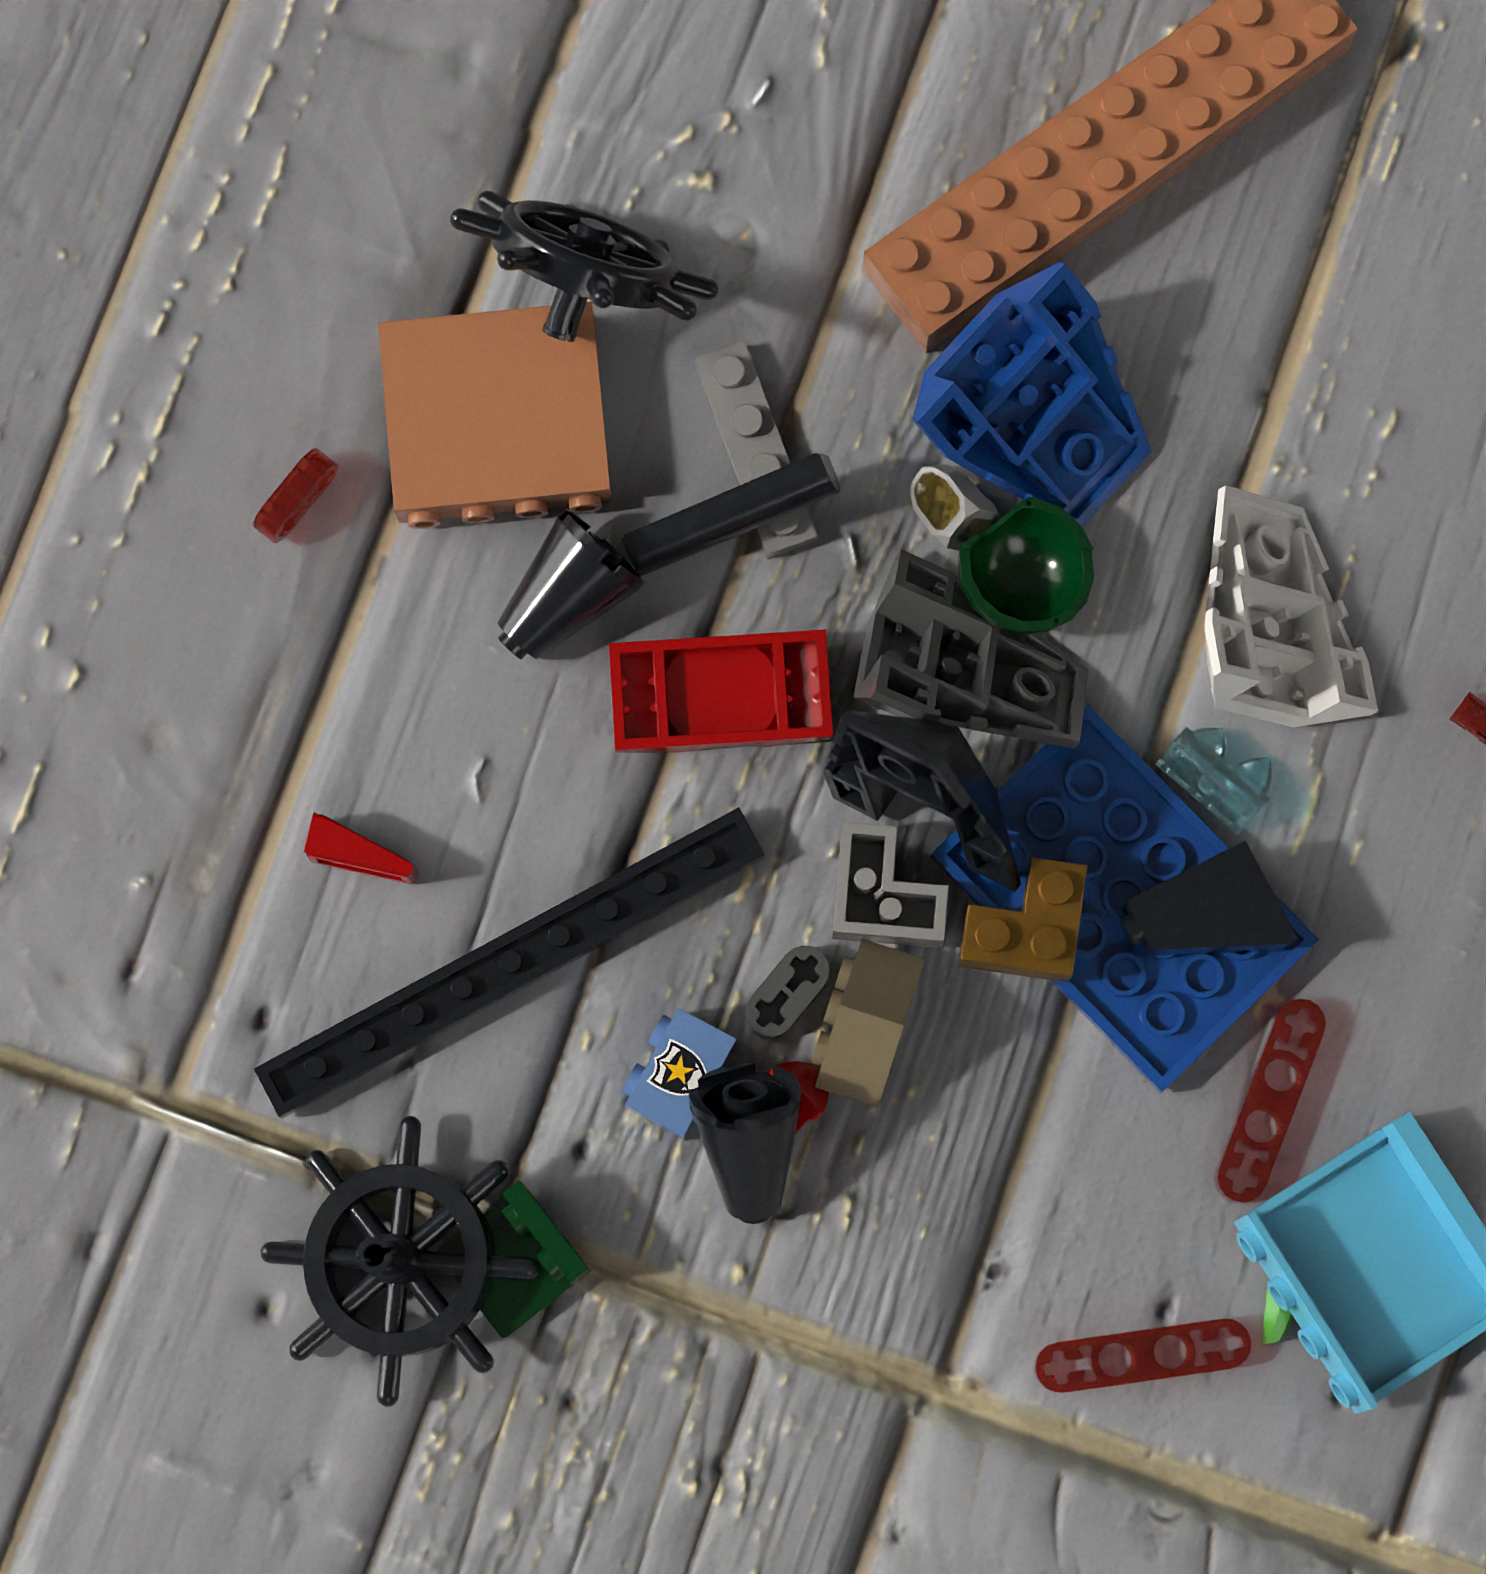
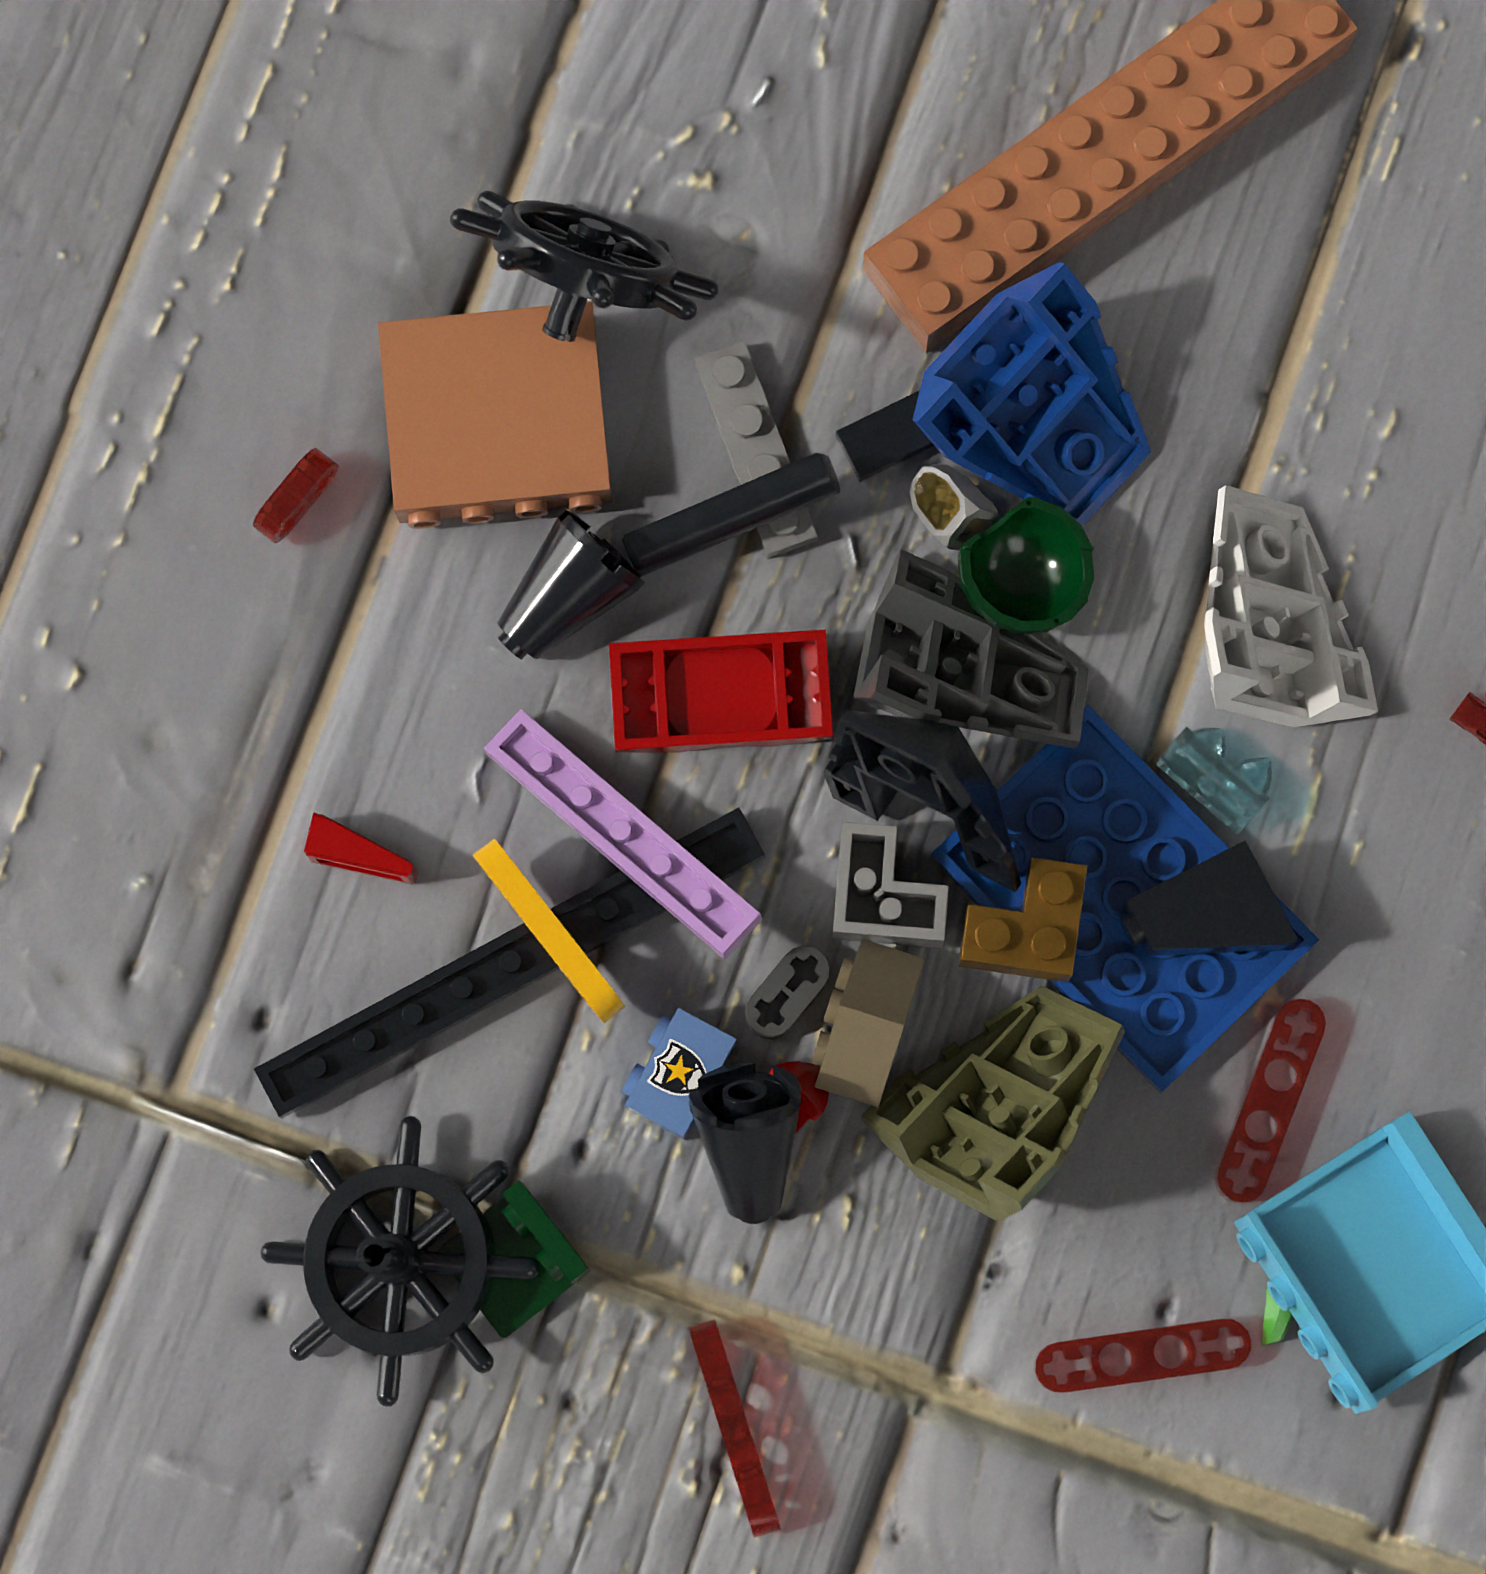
(549, 931): none -> yellow beam
(623, 834): none -> lavender plate
(734, 1428): none -> clear red beam
(883, 438): none -> black tile
(1001, 1107): none -> olive wedge

